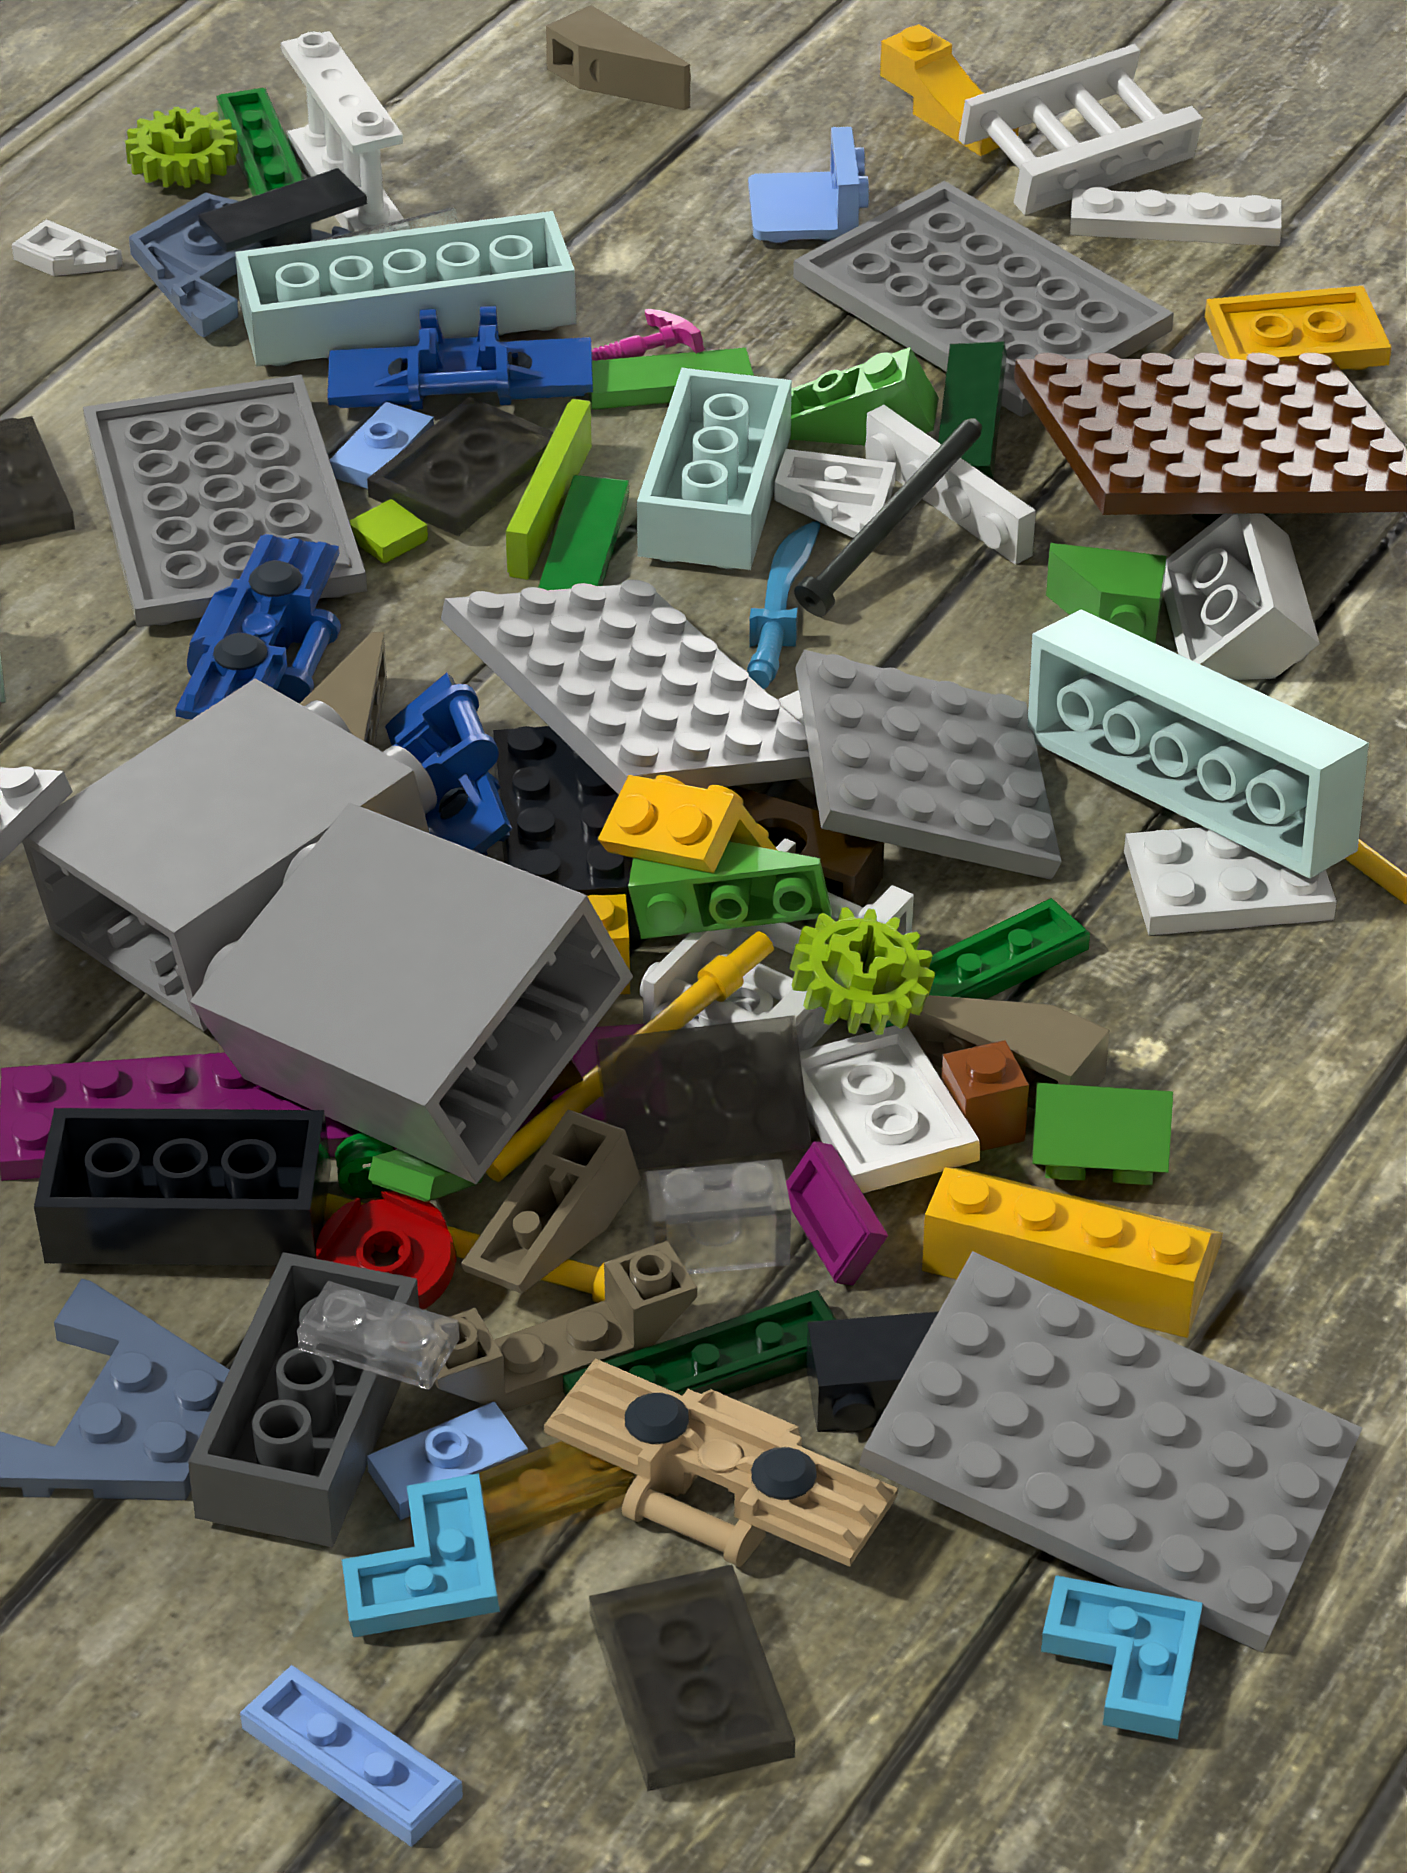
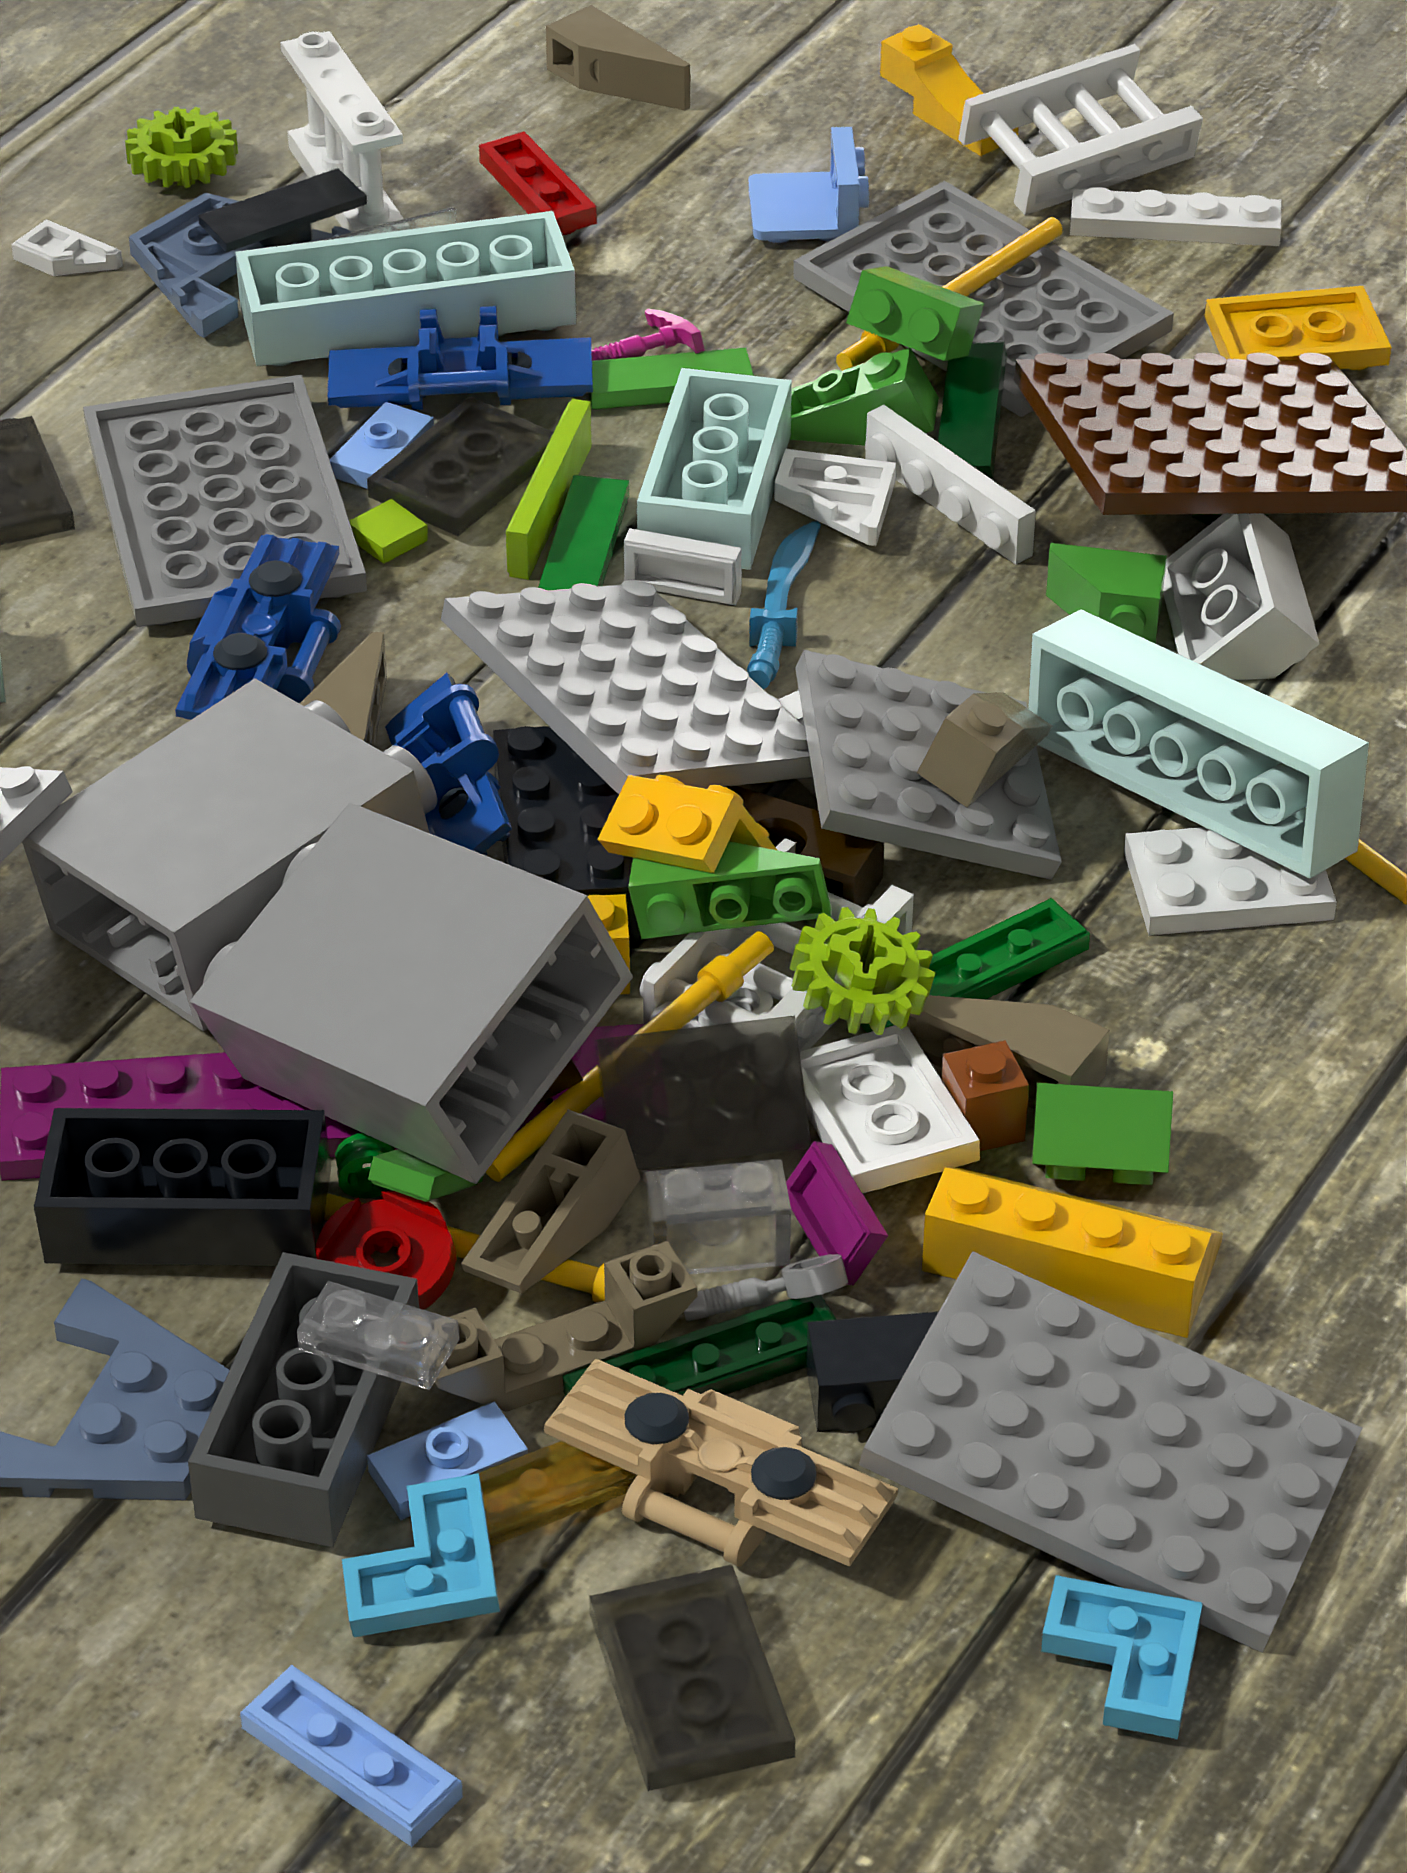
(261, 141): green tile -> none
(537, 181): none -> red plate
(684, 566): none -> white tile
(799, 1280): none -> light grey piece
(817, 593): pearl dark grey bar -> none
(915, 313): none -> bright green brick
(964, 284): none -> yellow bar
(980, 744): none -> dark tan slope

